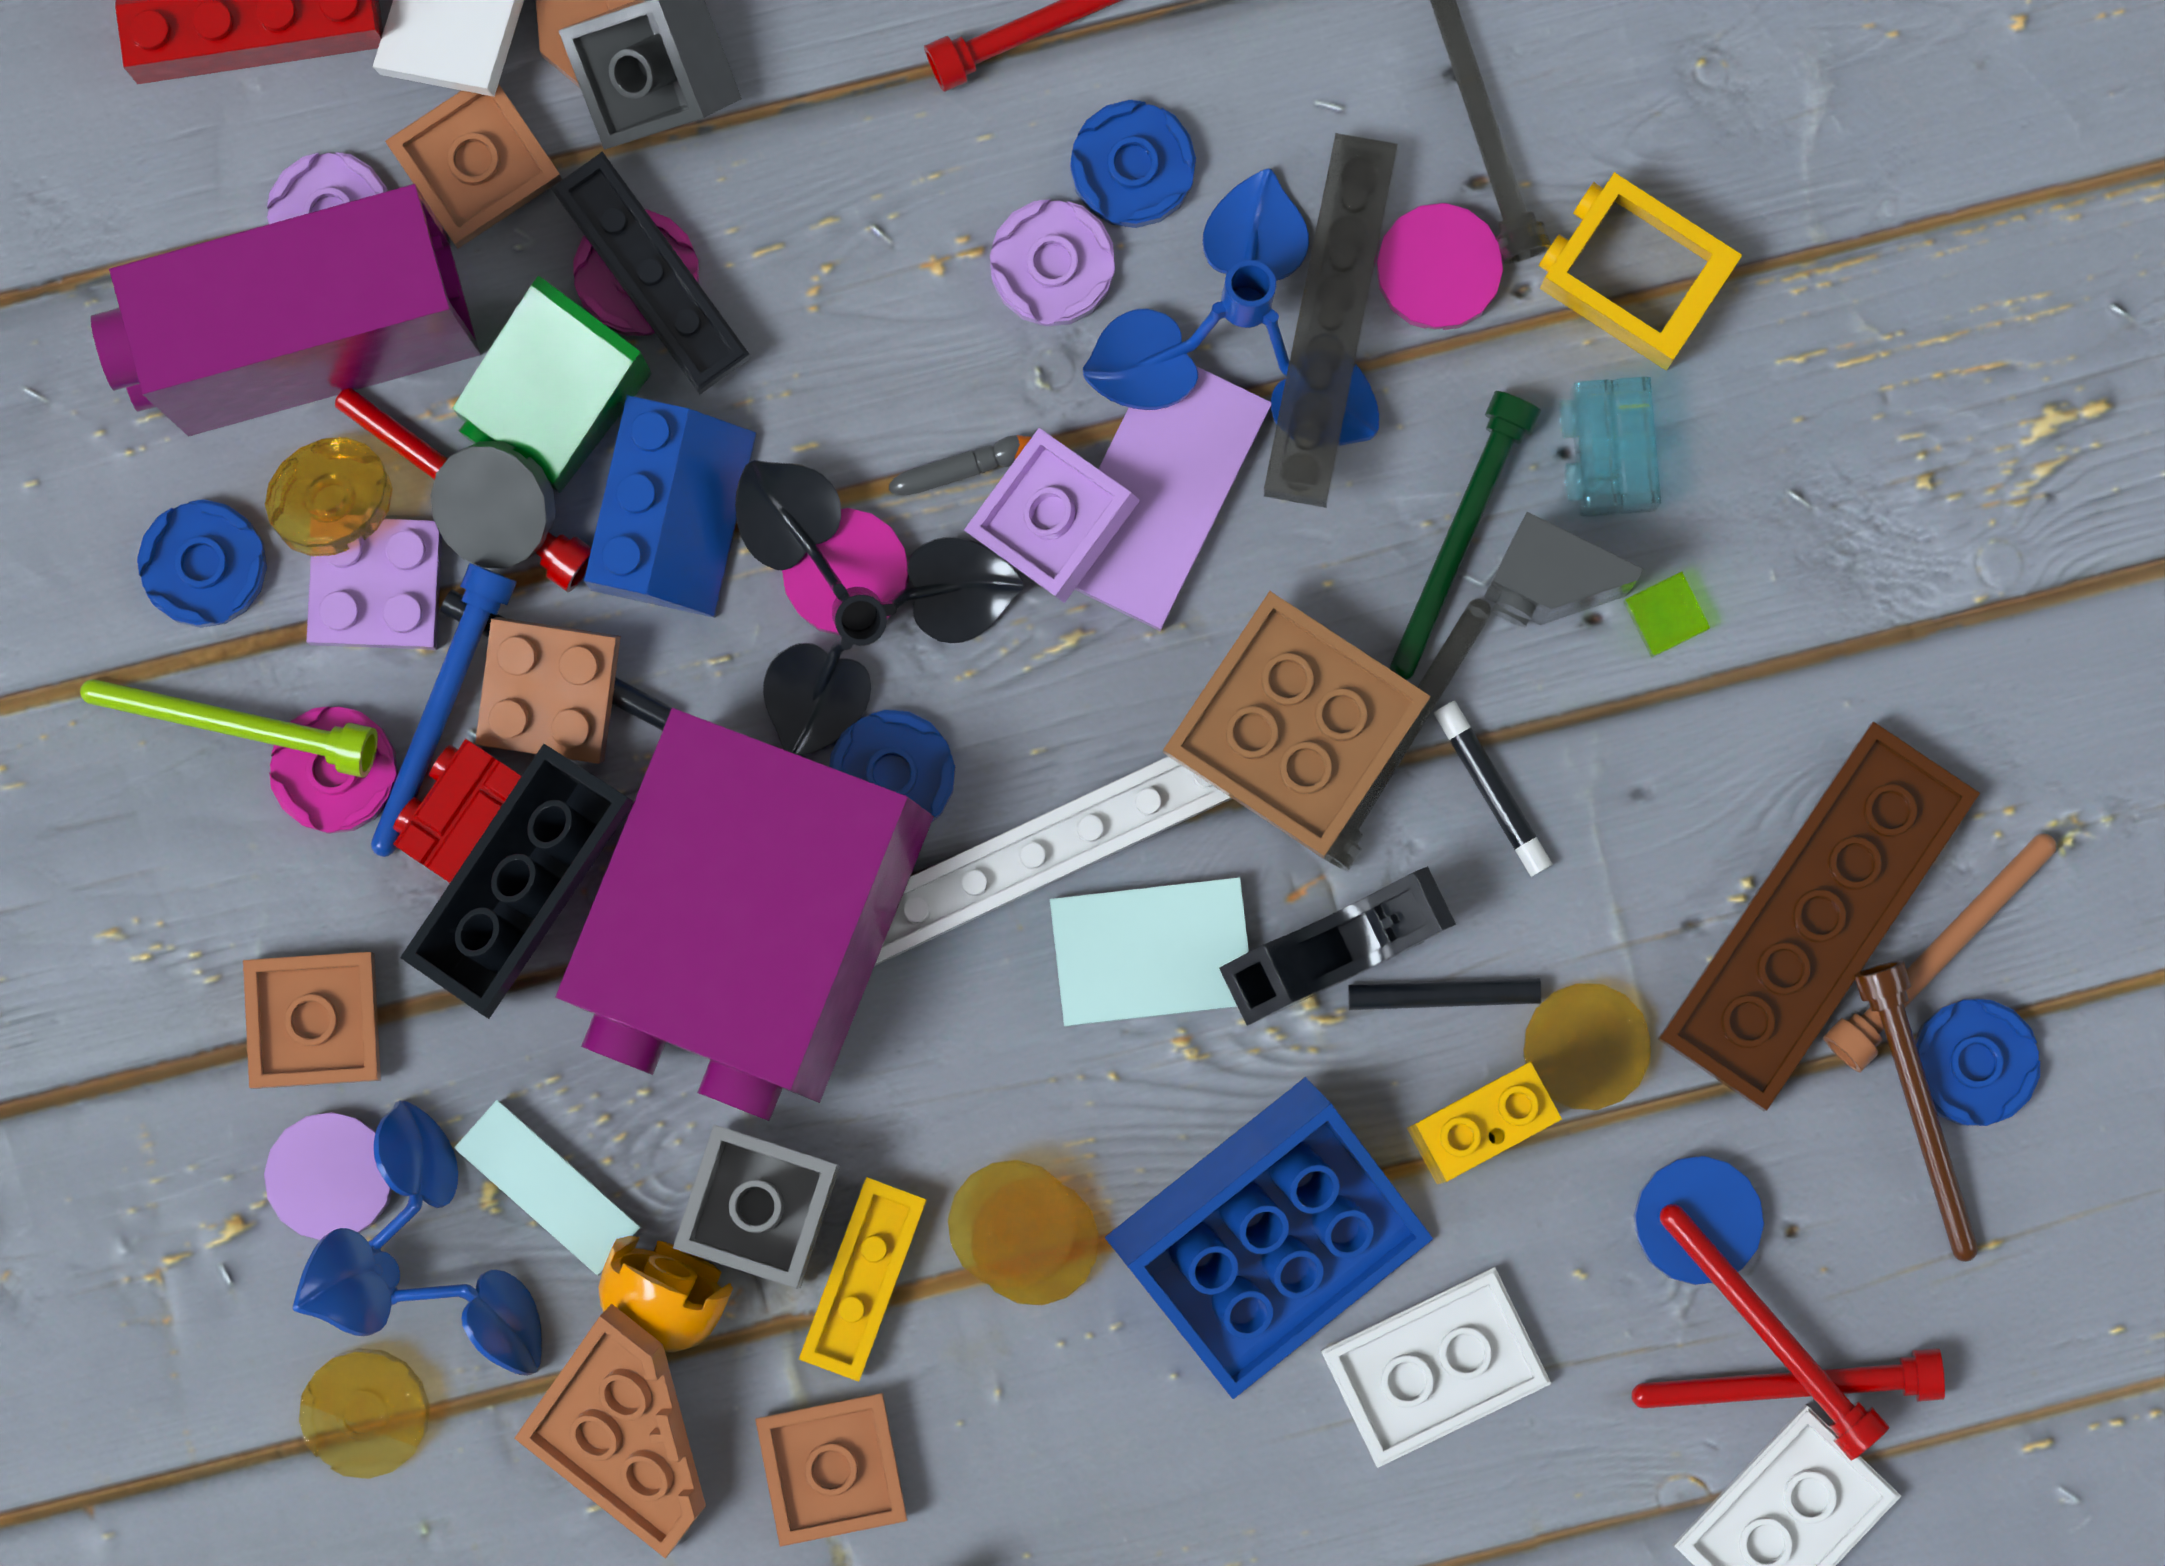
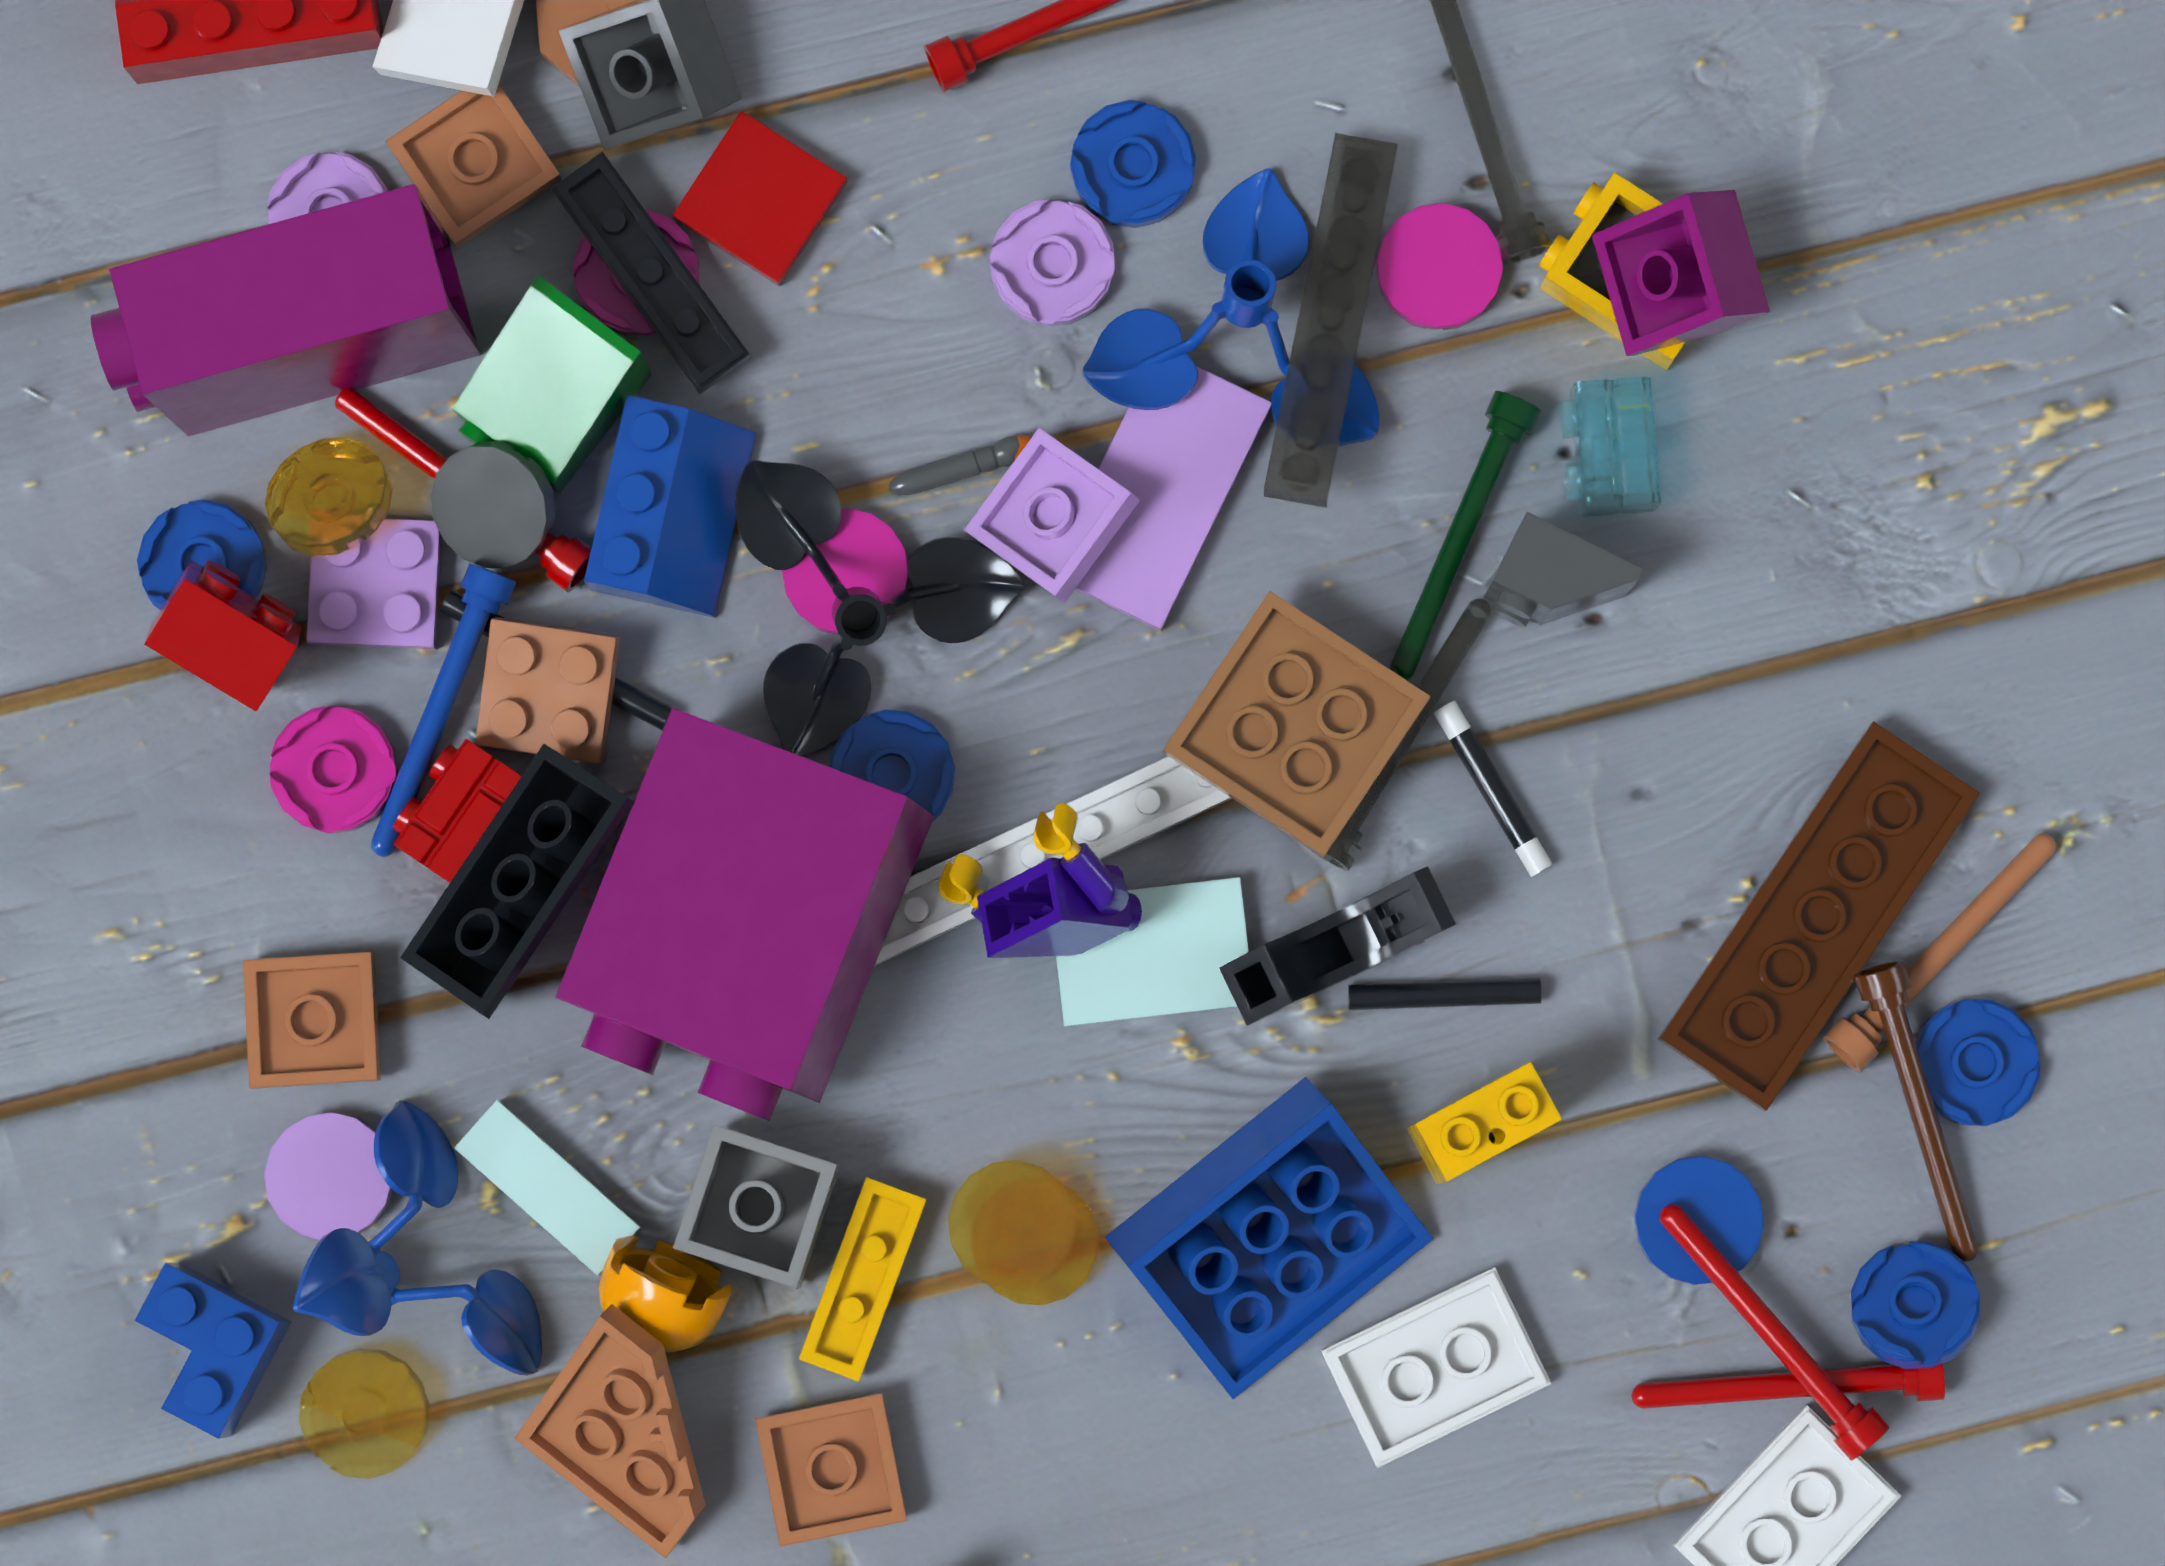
(225, 633): none -> red brick
(228, 1341): none -> blue brick
(348, 748): lime piece -> none
(760, 198): none -> red tile
(1052, 907): none -> dark purple torso
(1588, 1046): clear yellow tile -> none
(1666, 614): clear neon green tile -> none
(1680, 271): none -> magenta slope
(1915, 1305): none -> blue tile

